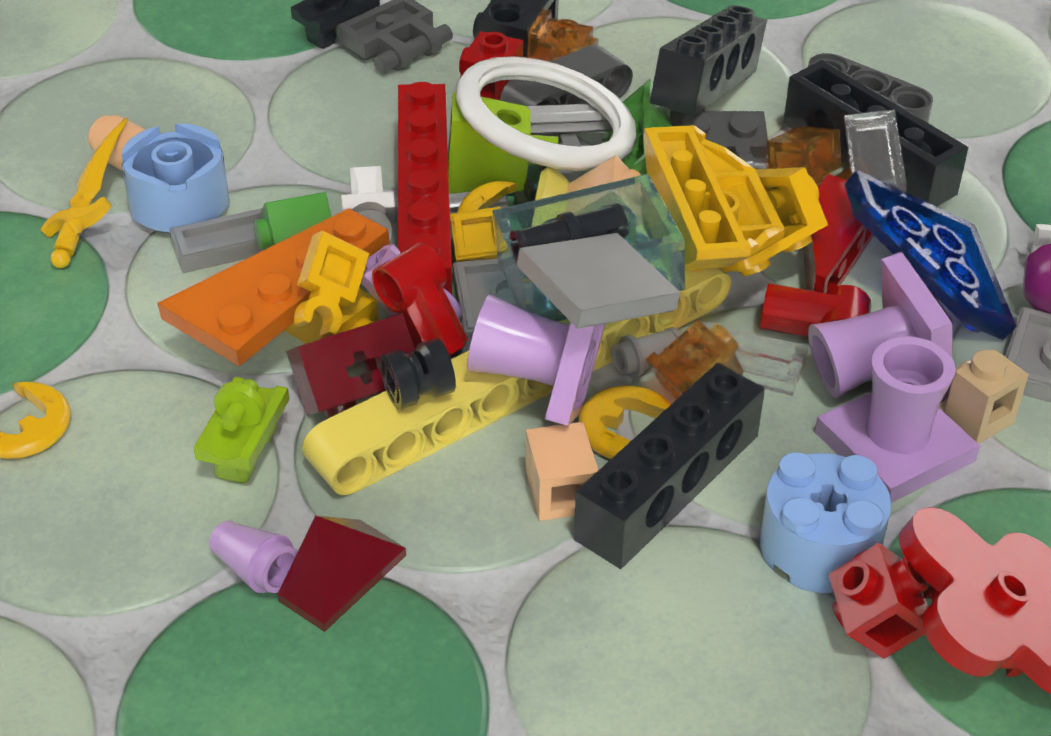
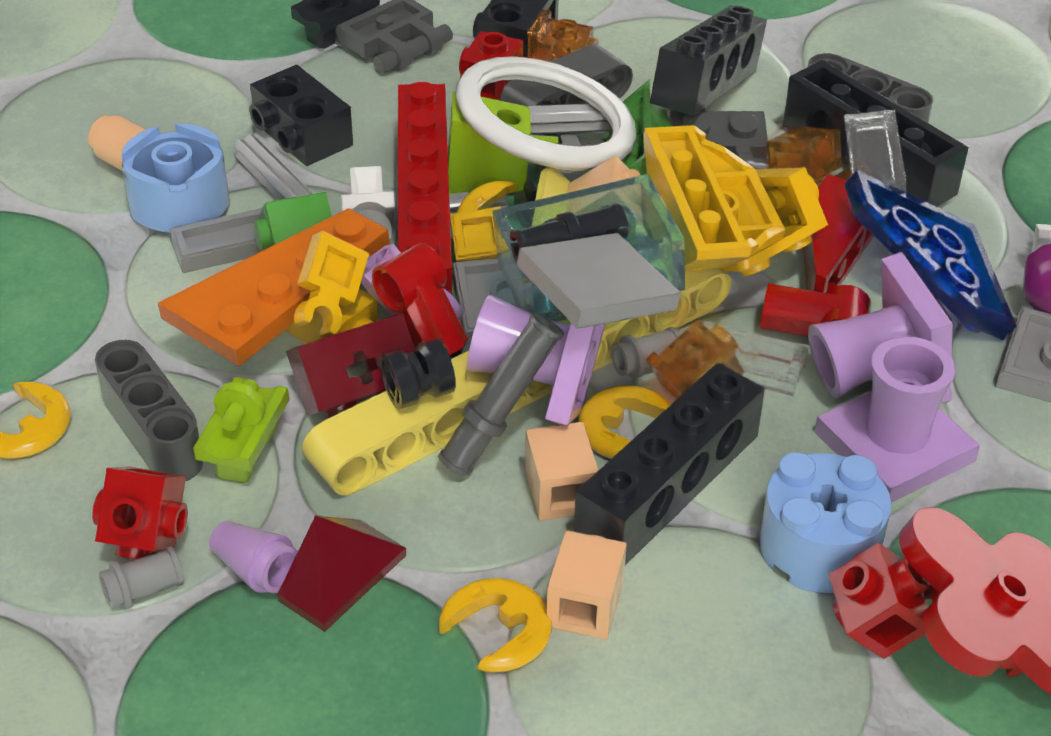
(82, 211): yellow piece -> none
(140, 511): none -> red brick
(140, 577): none -> light grey pin
(148, 408): none -> dark grey beam
(269, 169): none -> light grey axle
(301, 115): none -> black brick
(488, 413): none -> dark grey pin
(518, 606): none -> yellow head
(586, 584): none -> light nougat brick
(985, 394): tan brick -> none

